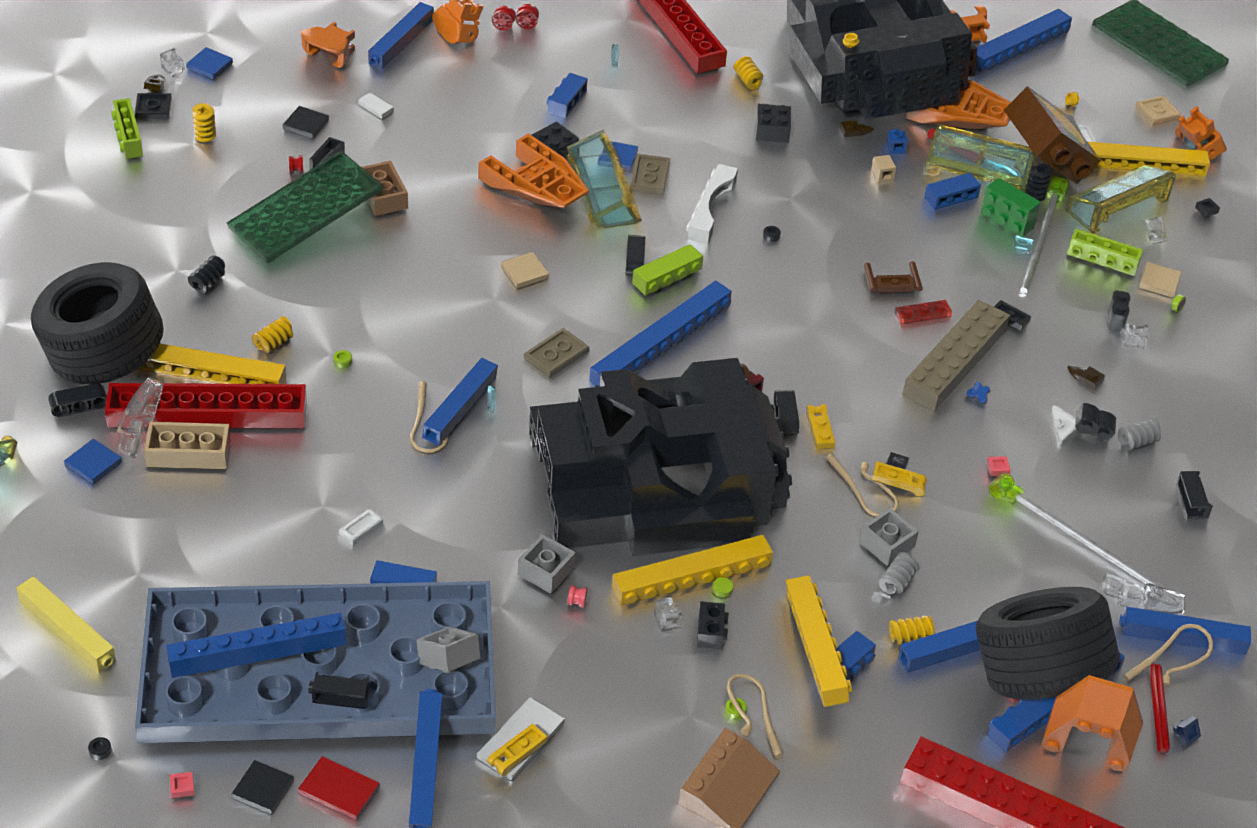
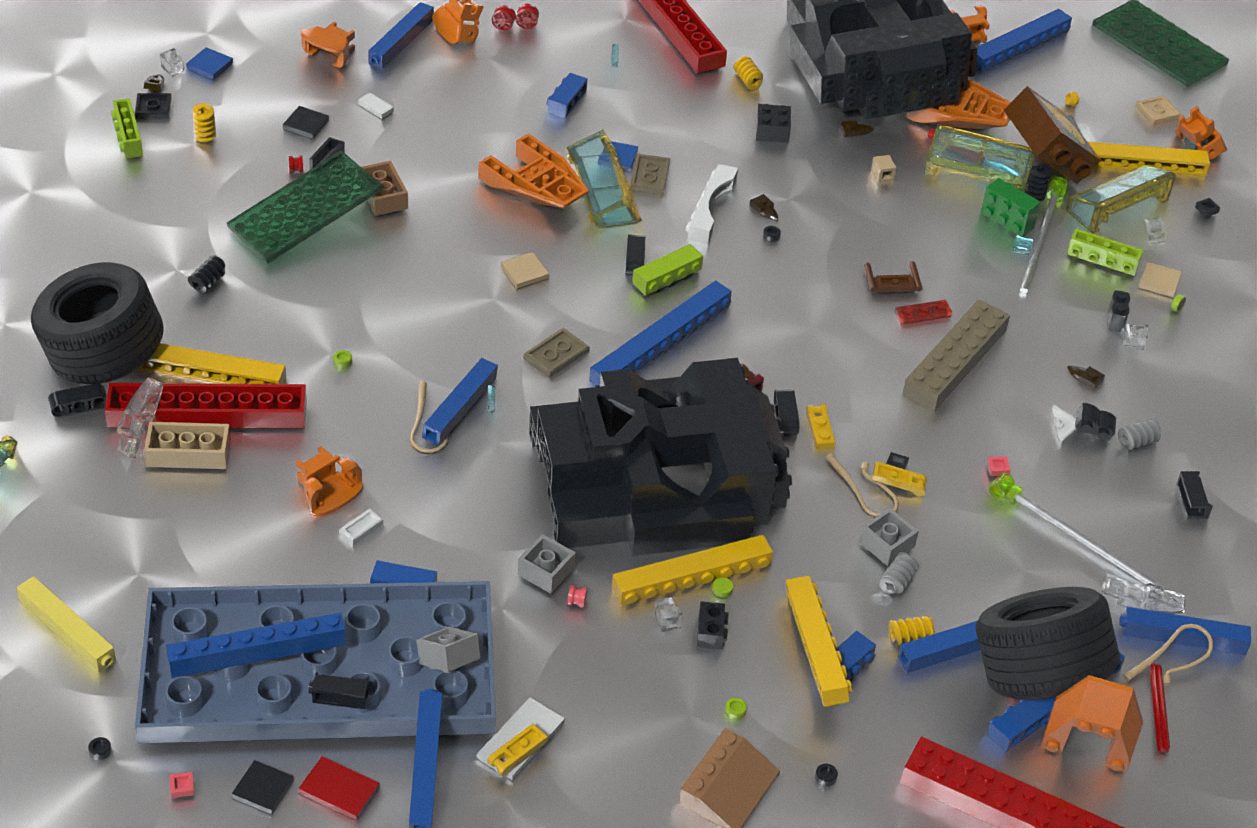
(93, 461): blue tile -> none
(273, 335): yellow piece -> none
(326, 488): none -> orange piece
(556, 138): black brick -> none
(748, 727): tan piece -> none
(764, 207): none -> dark brown plate
(826, 774): none -> black tile
(850, 40): yellow plate -> none
(897, 137): blue brick -> none
(952, 191): blue brick -> none
(979, 392): blue piece -> none
(1017, 318): black plate -> none
(1187, 730): dark blue tile -> none

